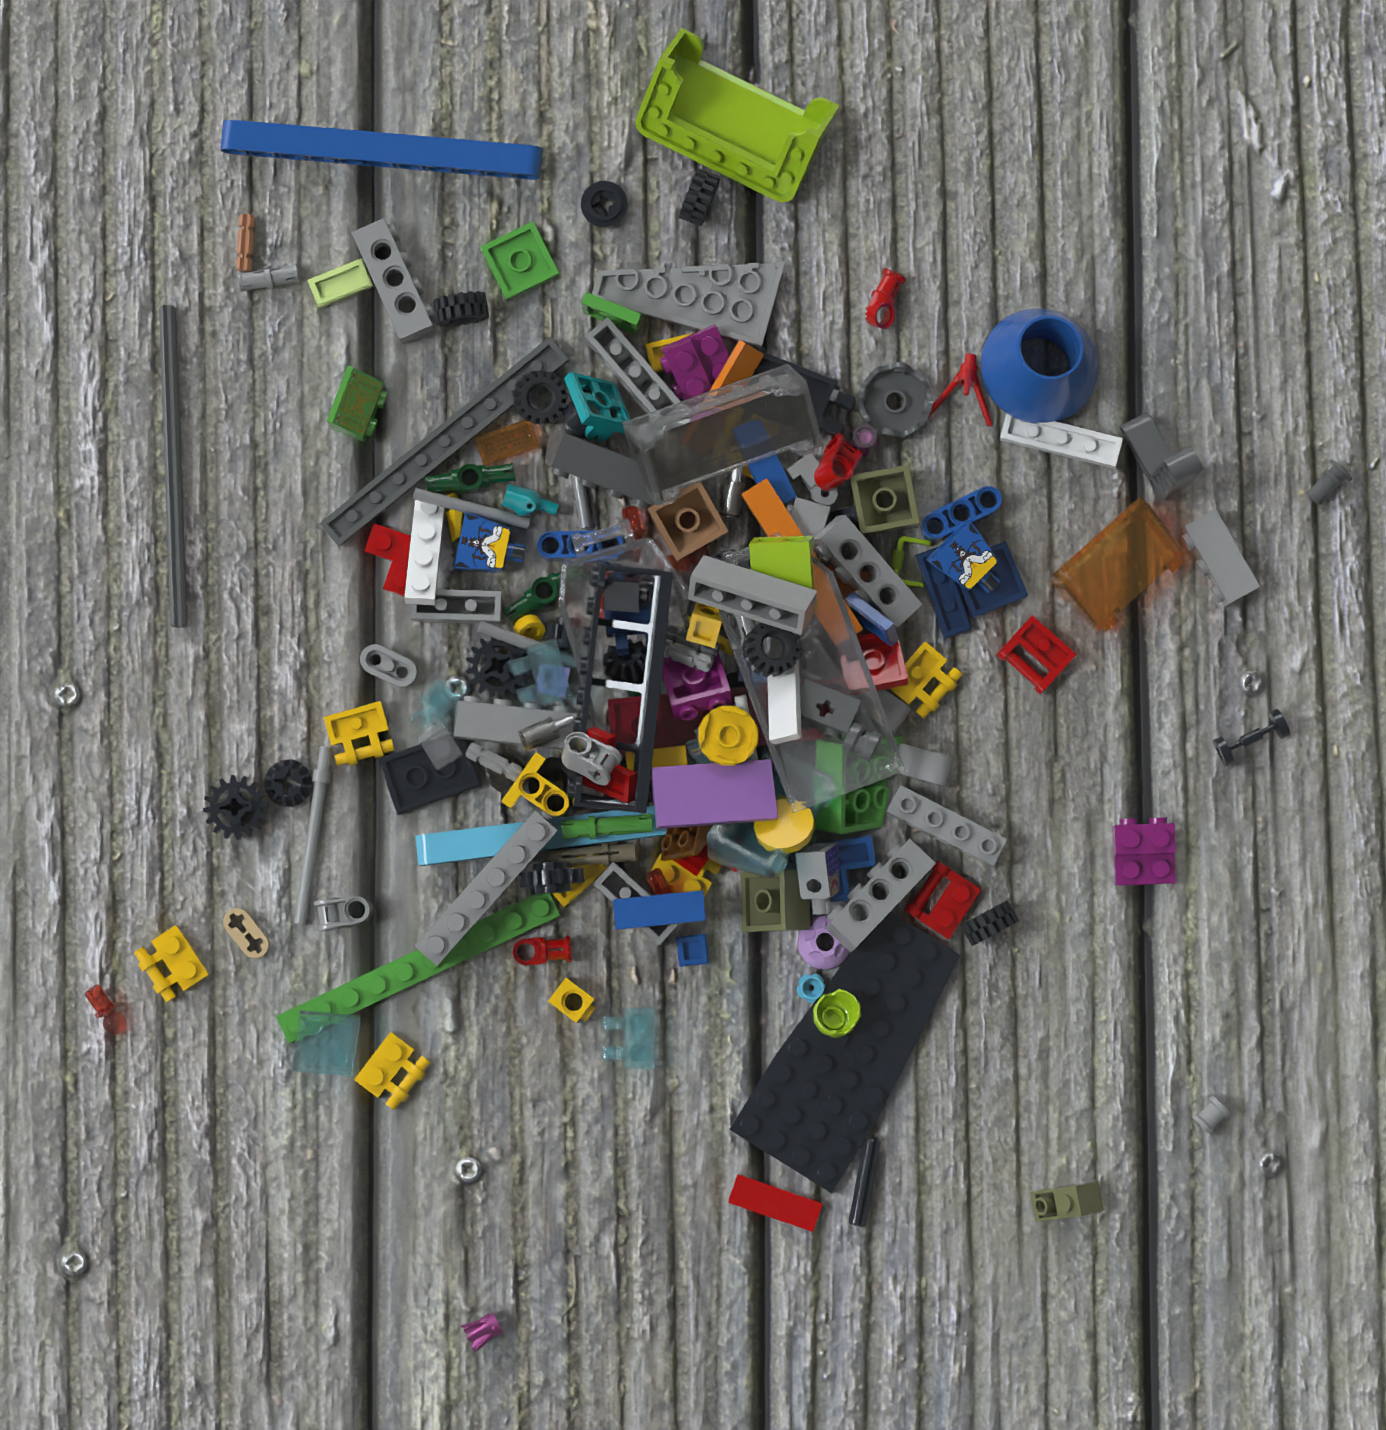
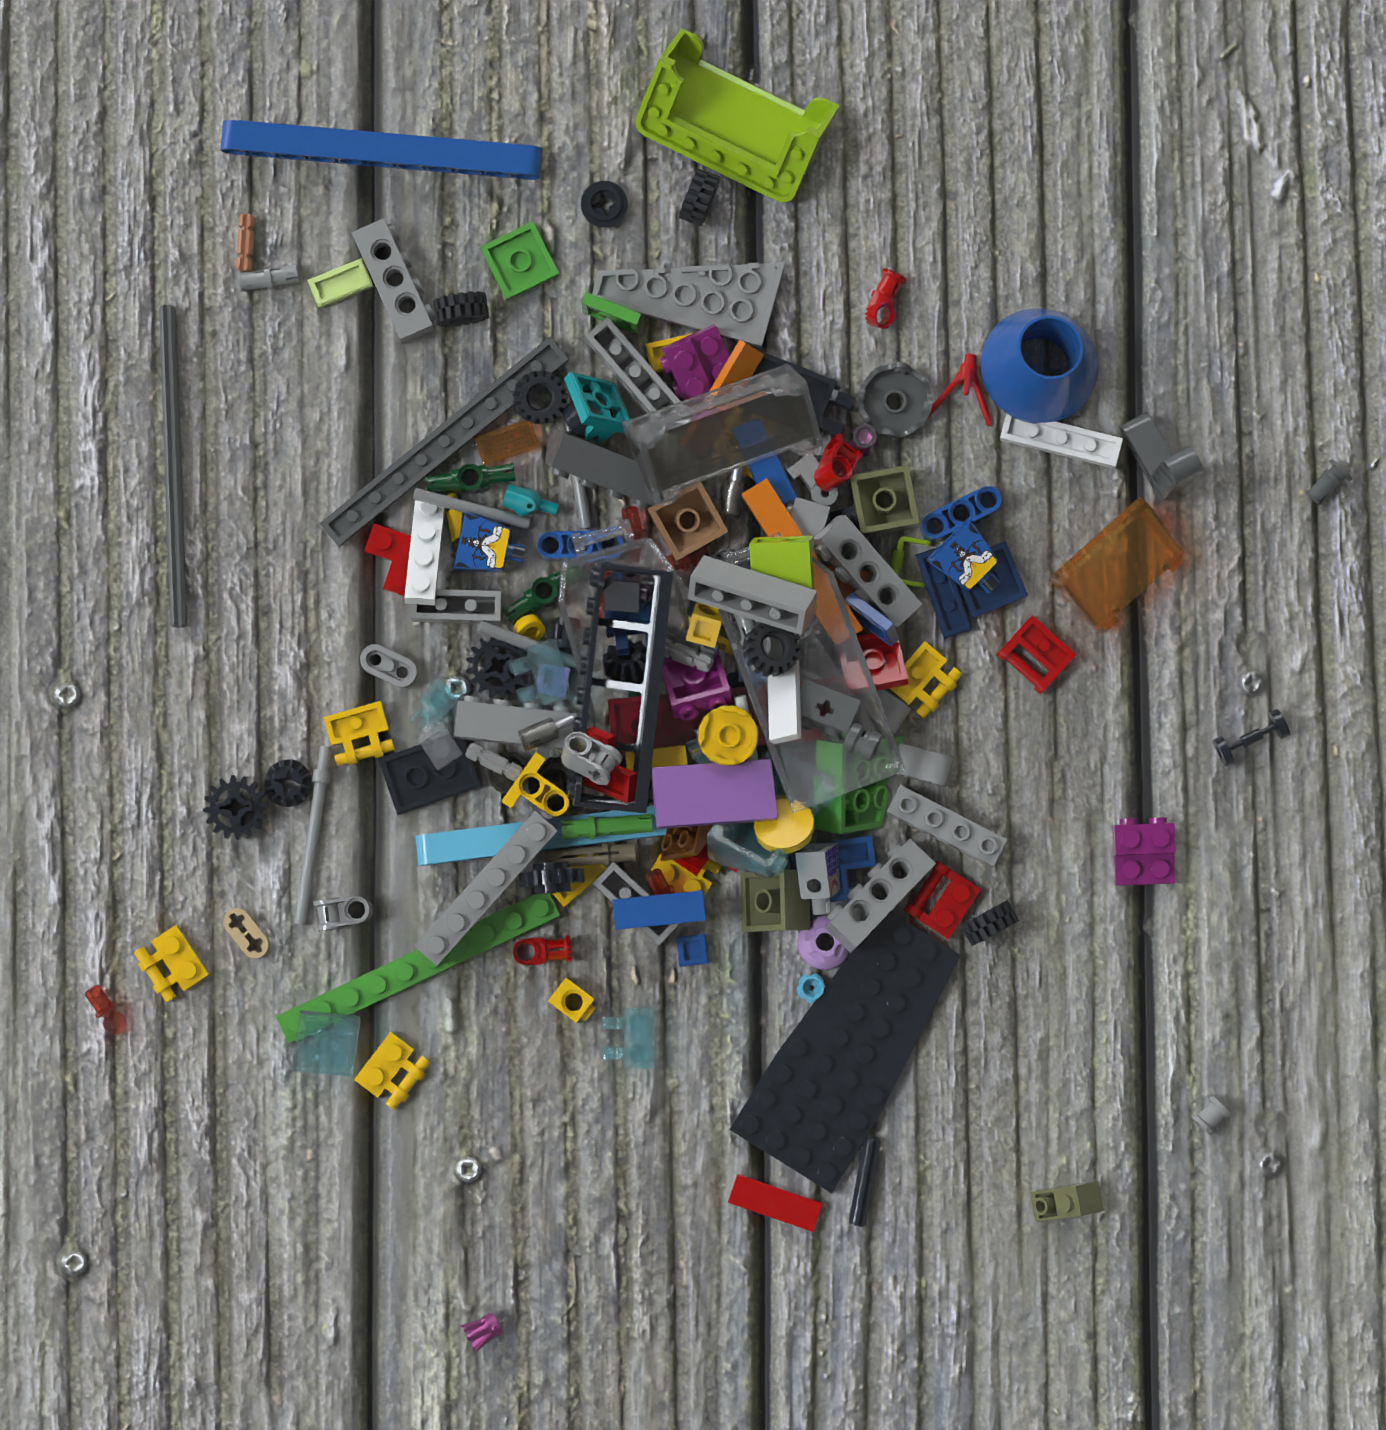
(357, 404): bright green slope -> none
(837, 1013): lime hair -> none
(1219, 558): light grey brick -> none

